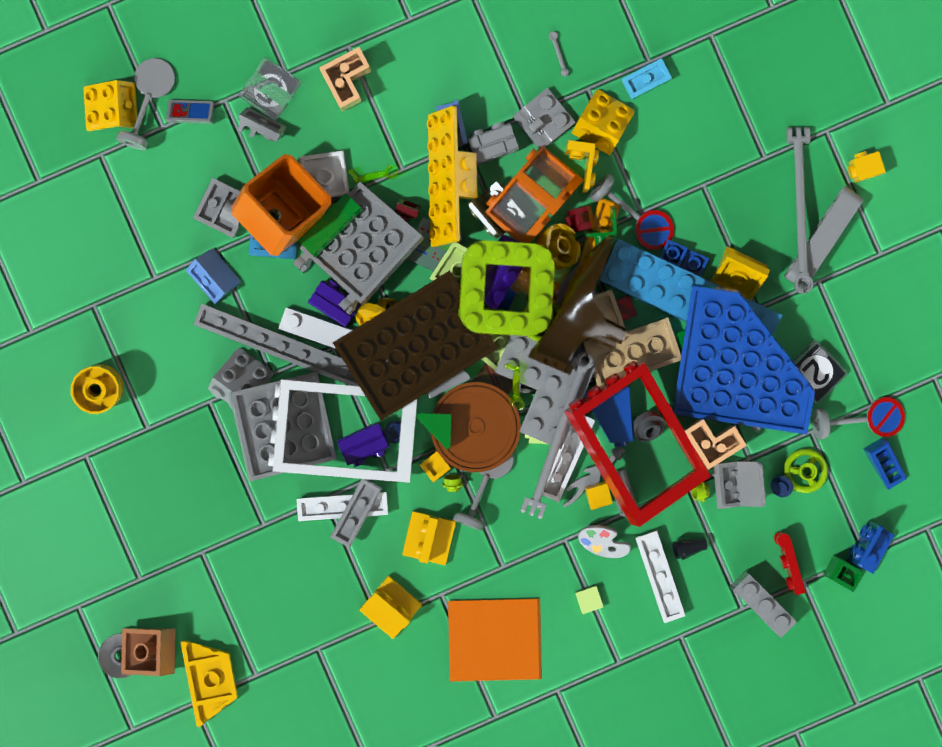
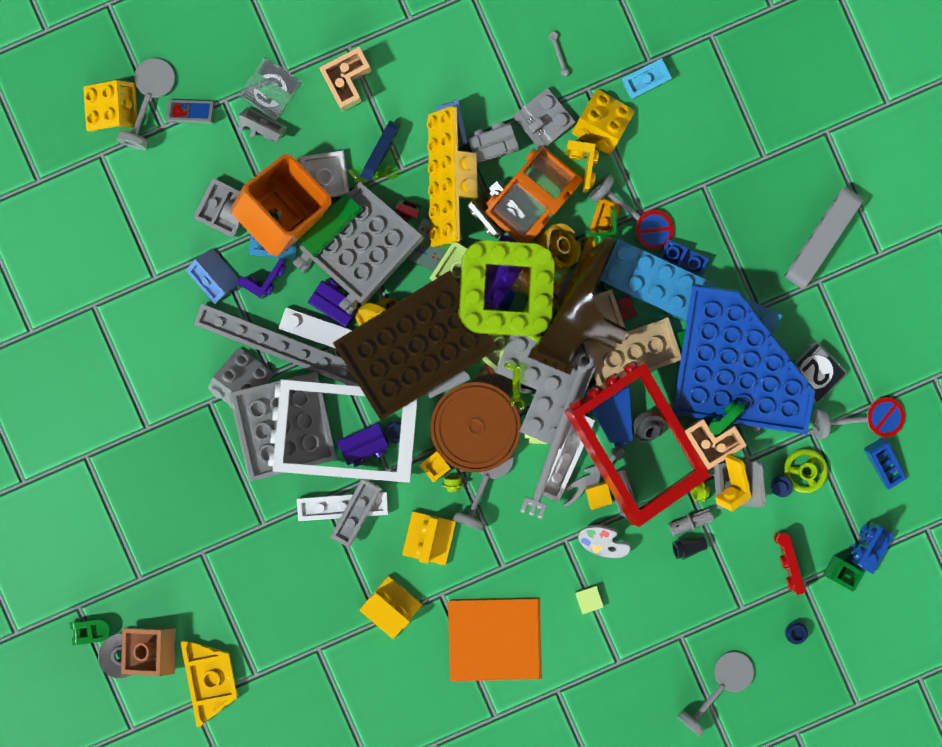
(83, 388): yellow wheel -> none
(97, 631): none -> green plate
(252, 284): none -> dark purple bracket
(380, 150): none -> dark blue beam
(439, 426): green slope -> none
(580, 219): dark red tile -> none
(660, 576): white plate -> none
(691, 522): none -> light grey axle
(731, 411): none -> green plate
(734, 674): none -> light grey piece
(739, 490): none -> yellow bracket
(740, 273): yellow bracket -> none
(763, 604): light grey arch -> none
(796, 632): none -> dark blue plate
(798, 142): light grey hinge -> none
(865, 166): yellow brick -> none

